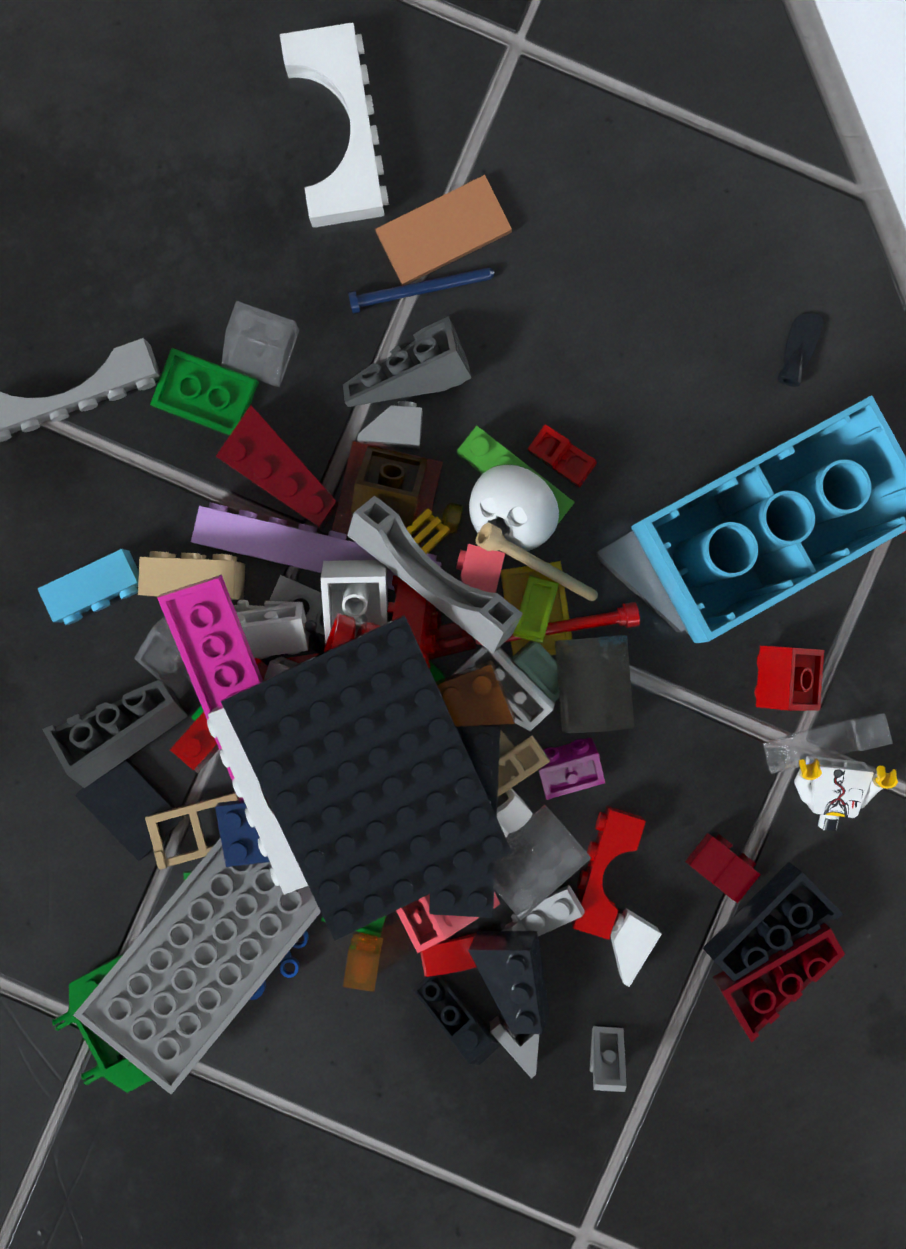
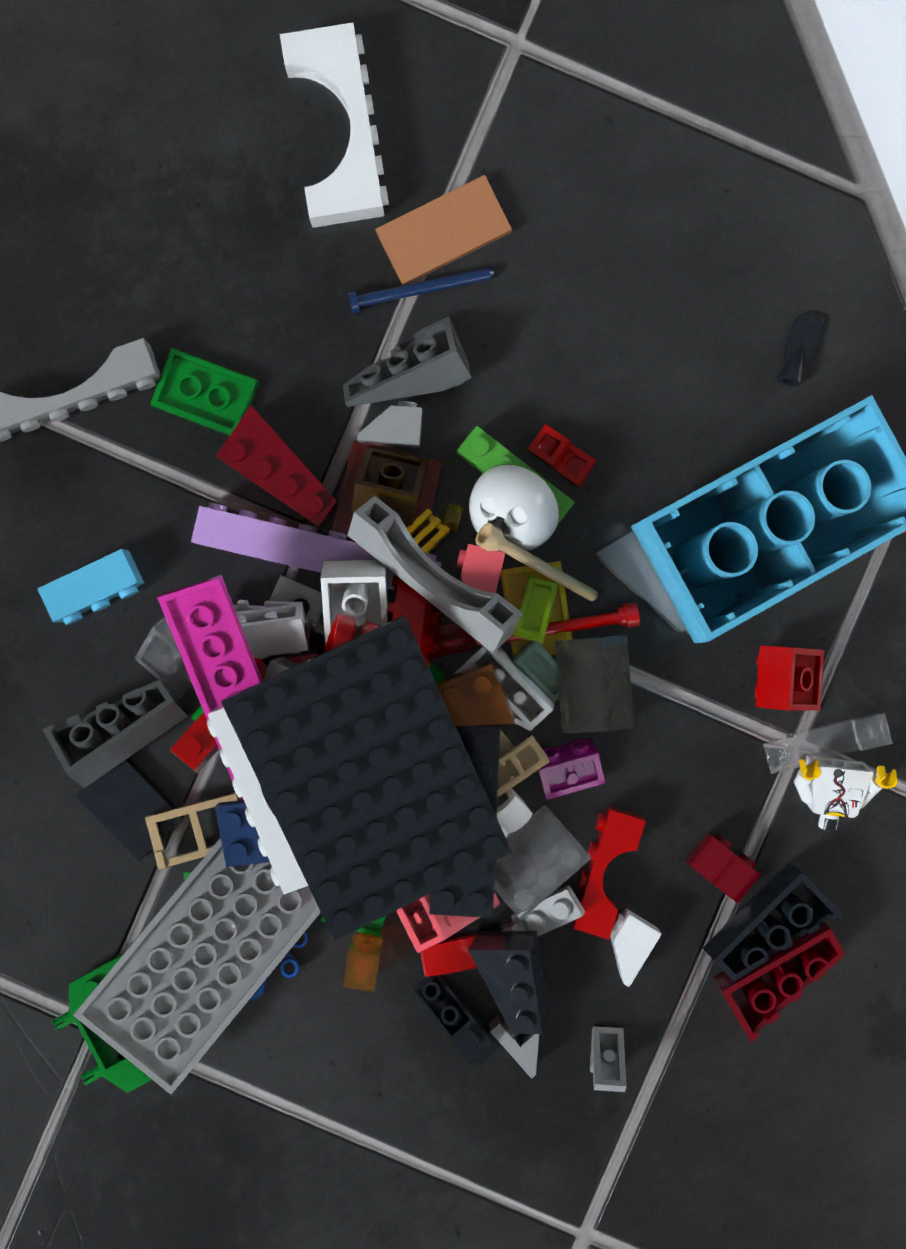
(165, 572): tan brick -> none
(258, 343): clear slope -> none

